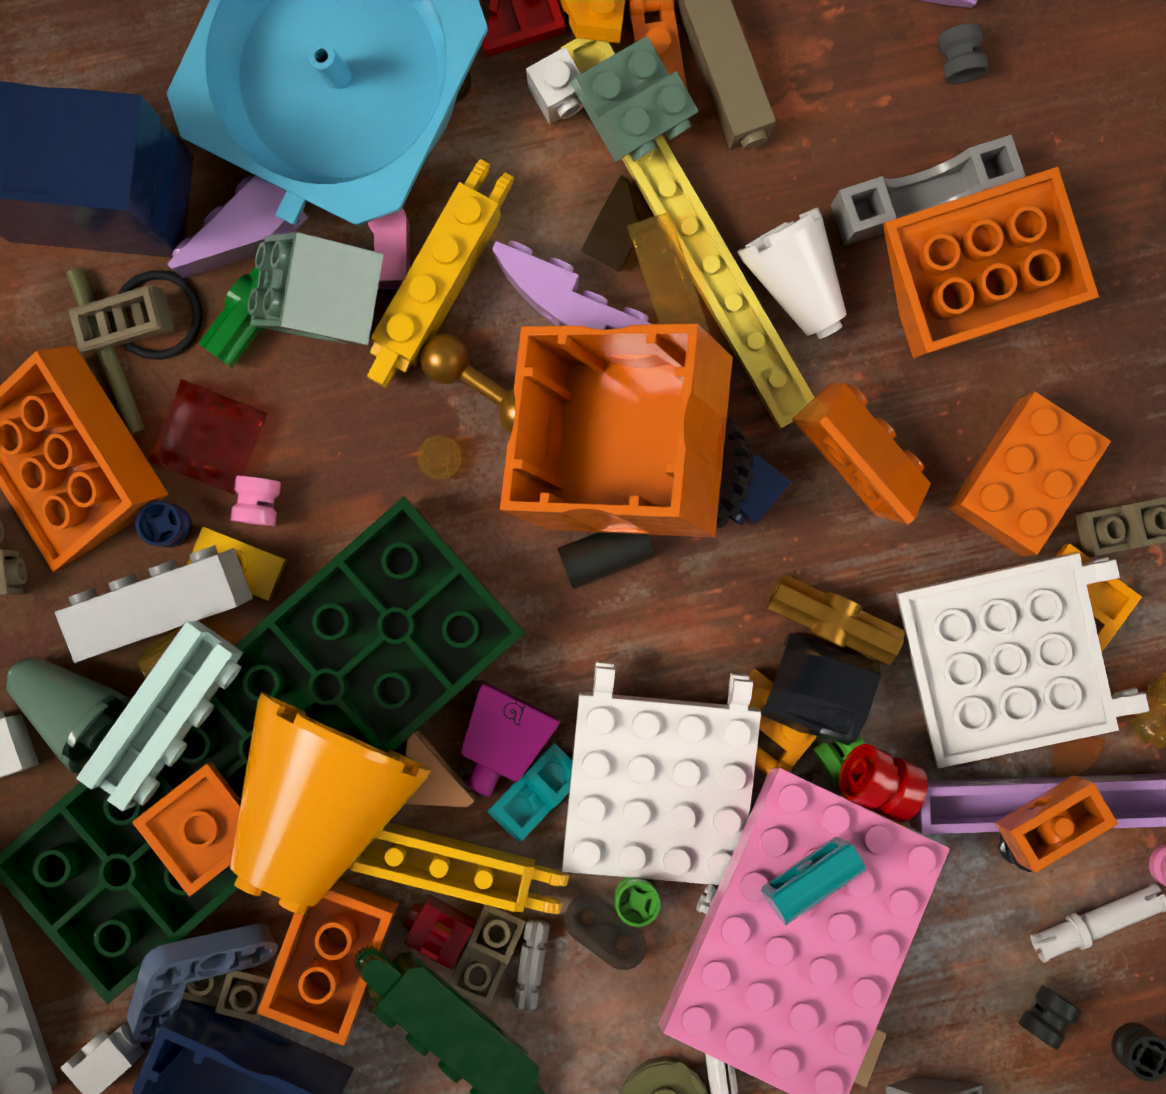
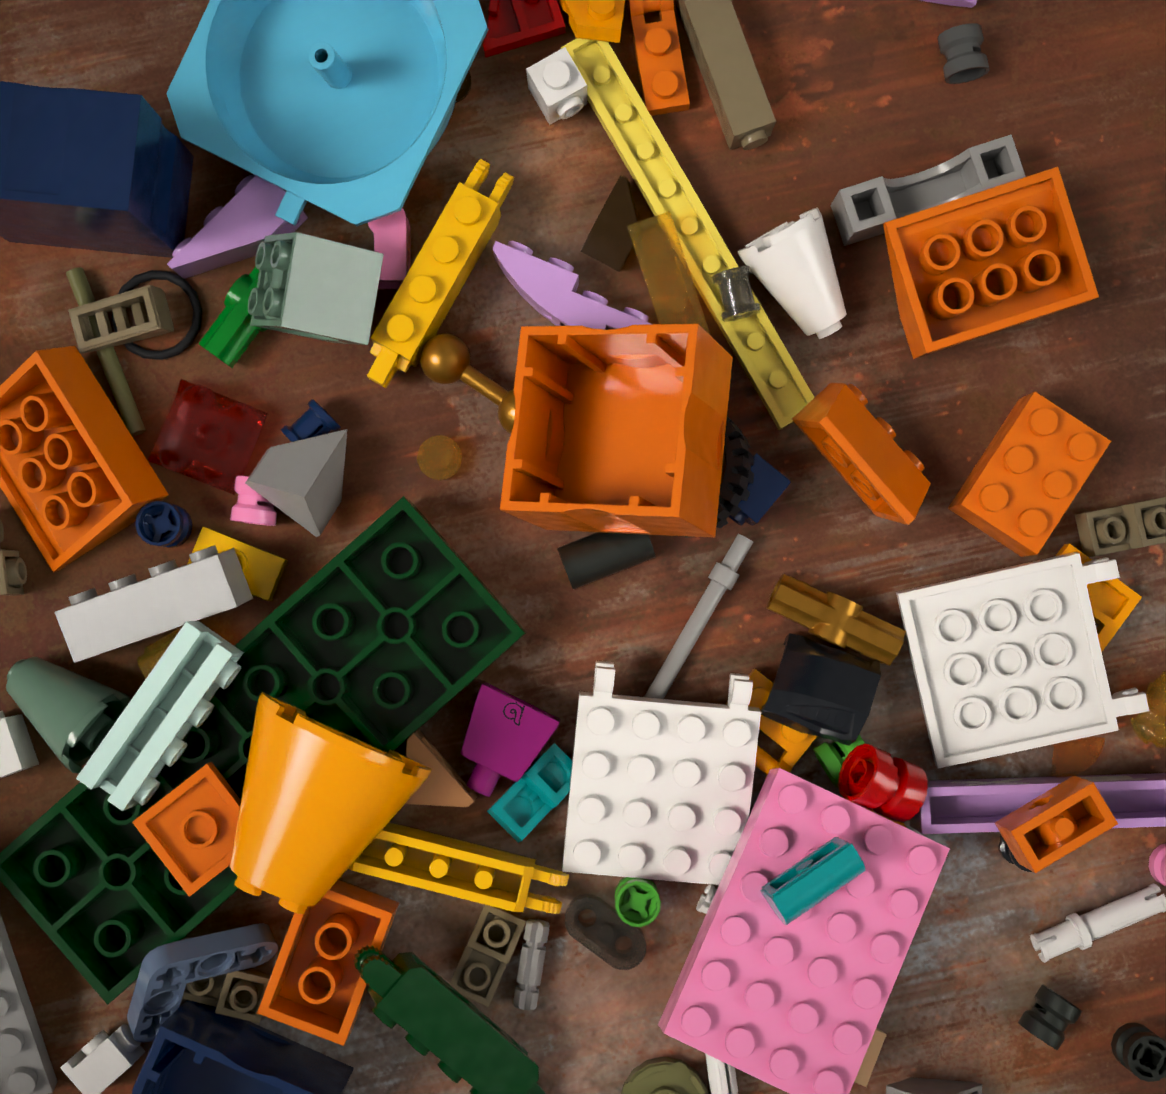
(304, 478): none -> light grey slope
(311, 424): none -> dark blue bush
(438, 930): dark red brick -> none
(634, 100): sand green plate -> none
(722, 577): none -> light grey bar
(736, 293): none -> clear smoke bush

